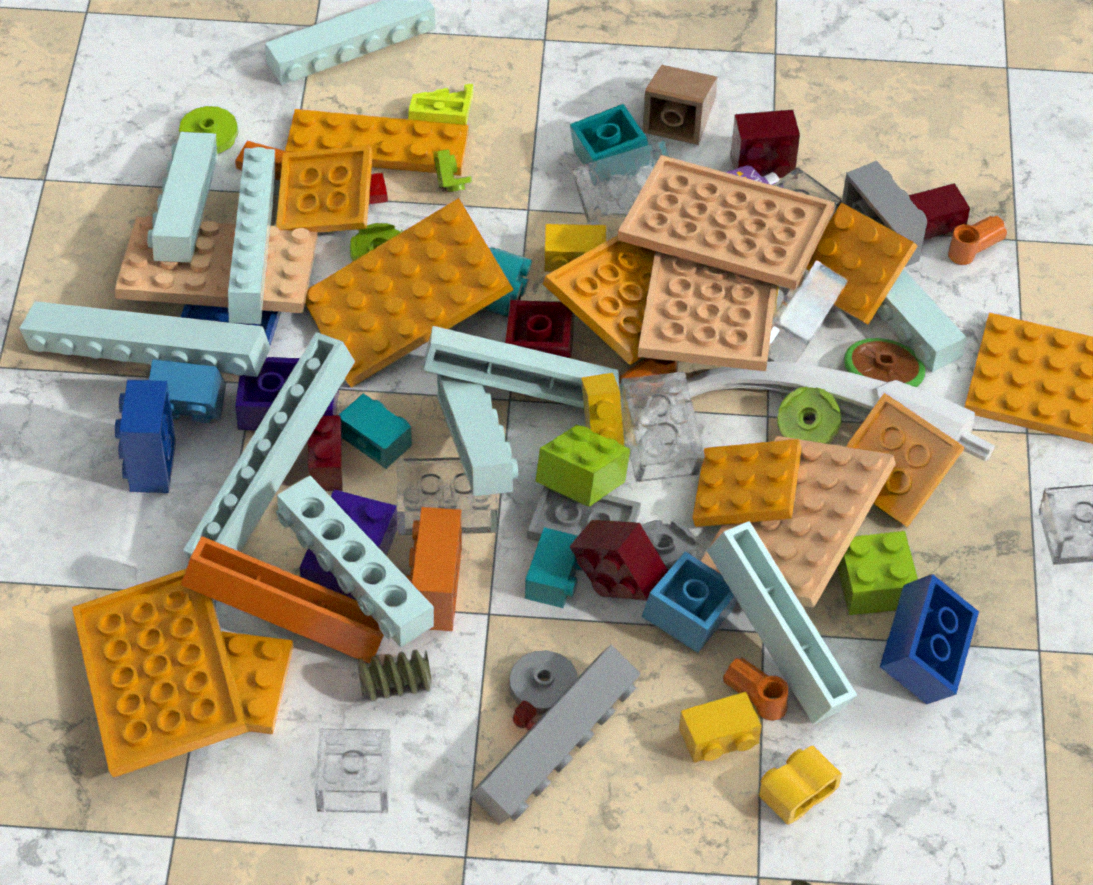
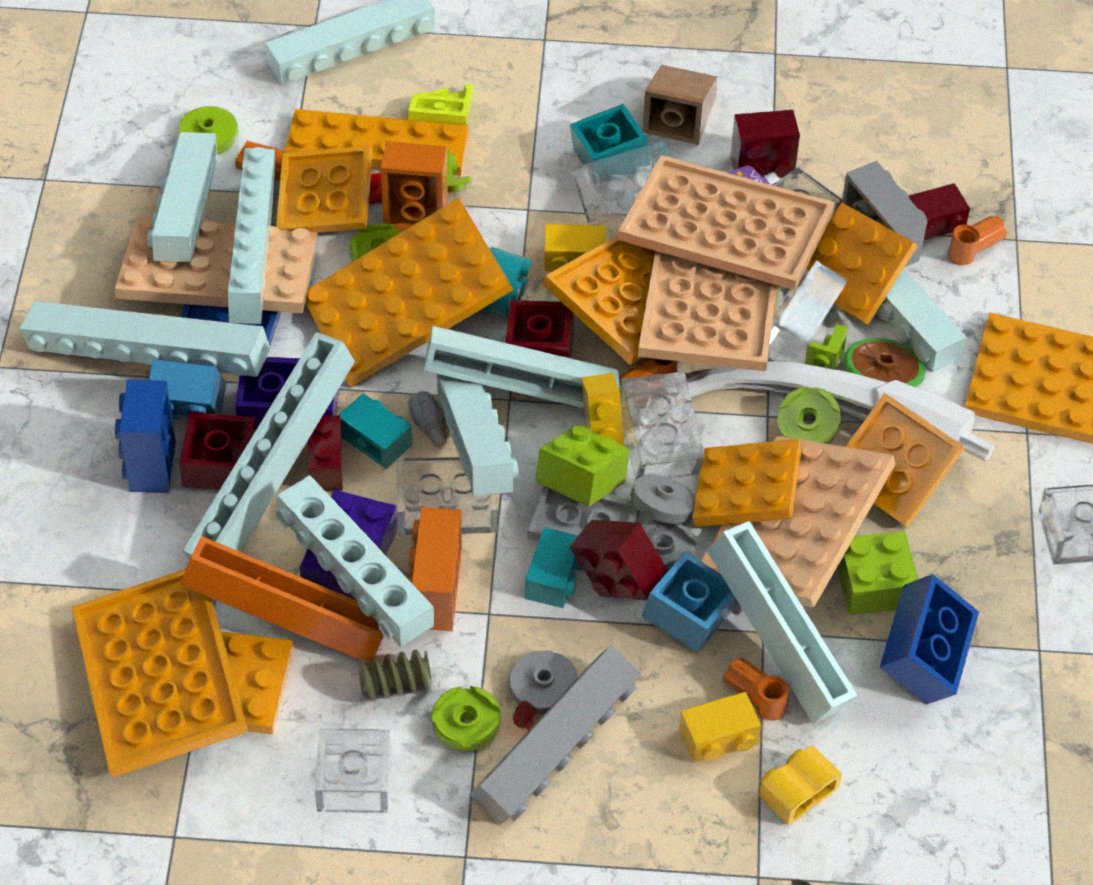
(213, 448): none -> dark red brick
(412, 182): none -> orange brick
(427, 416): none -> light grey piece
(466, 704): none -> lime plate
(663, 497): none -> light grey plate
(830, 352): none -> lime bracket

